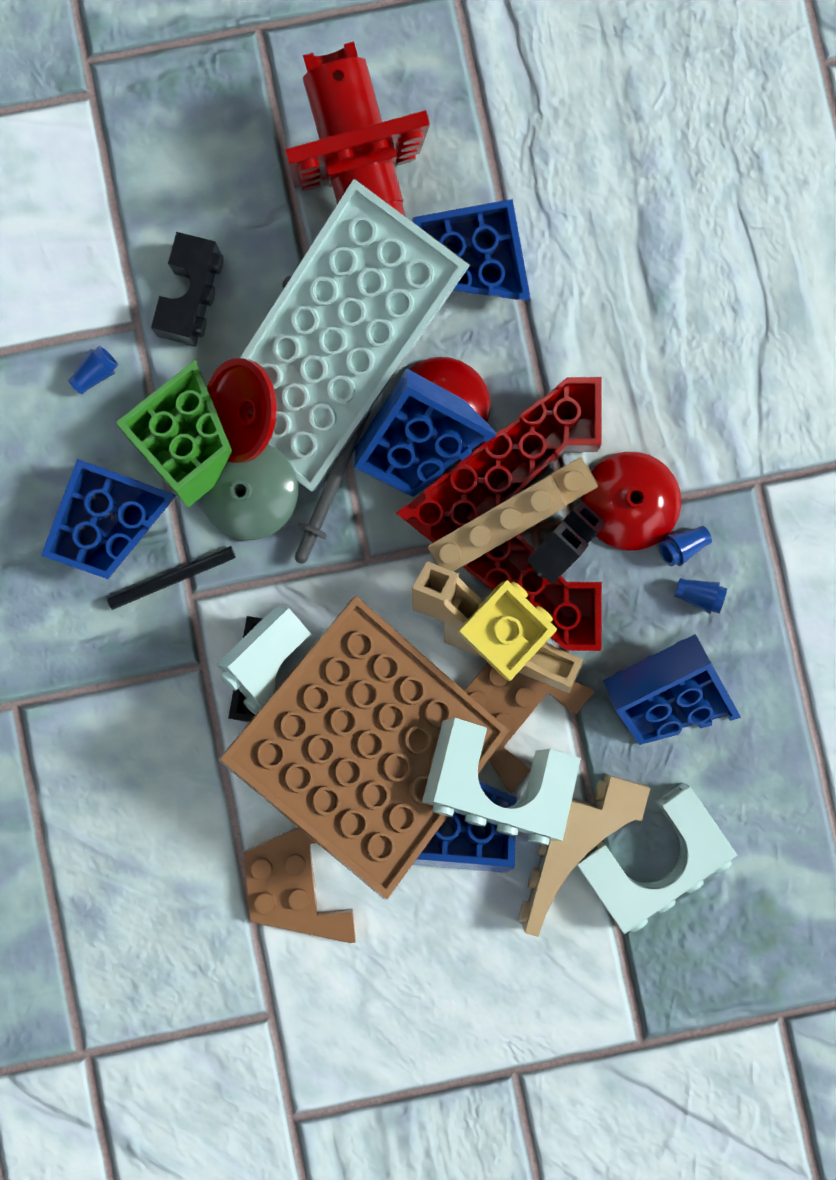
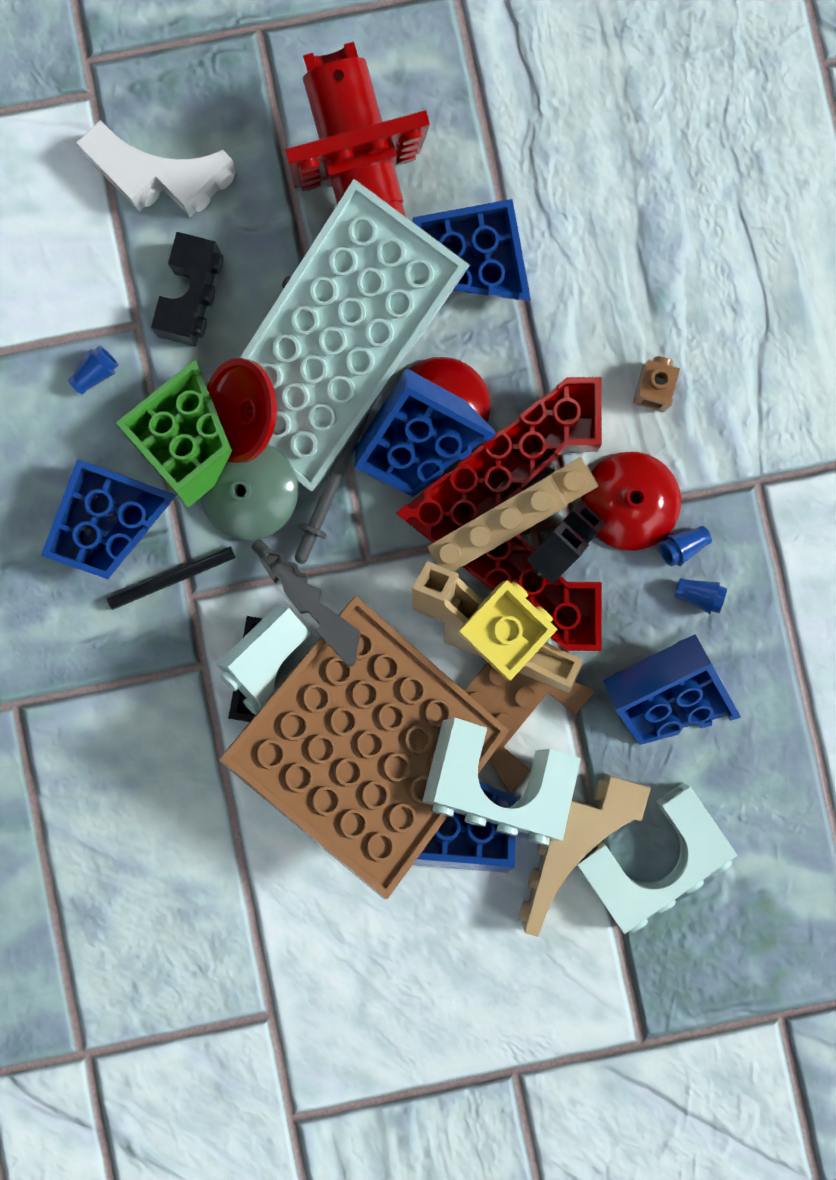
(144, 176): none -> white arch
(284, 889): medium nougat wing -> none
(333, 629): none -> dark grey sword
(651, 394): none -> medium nougat brick

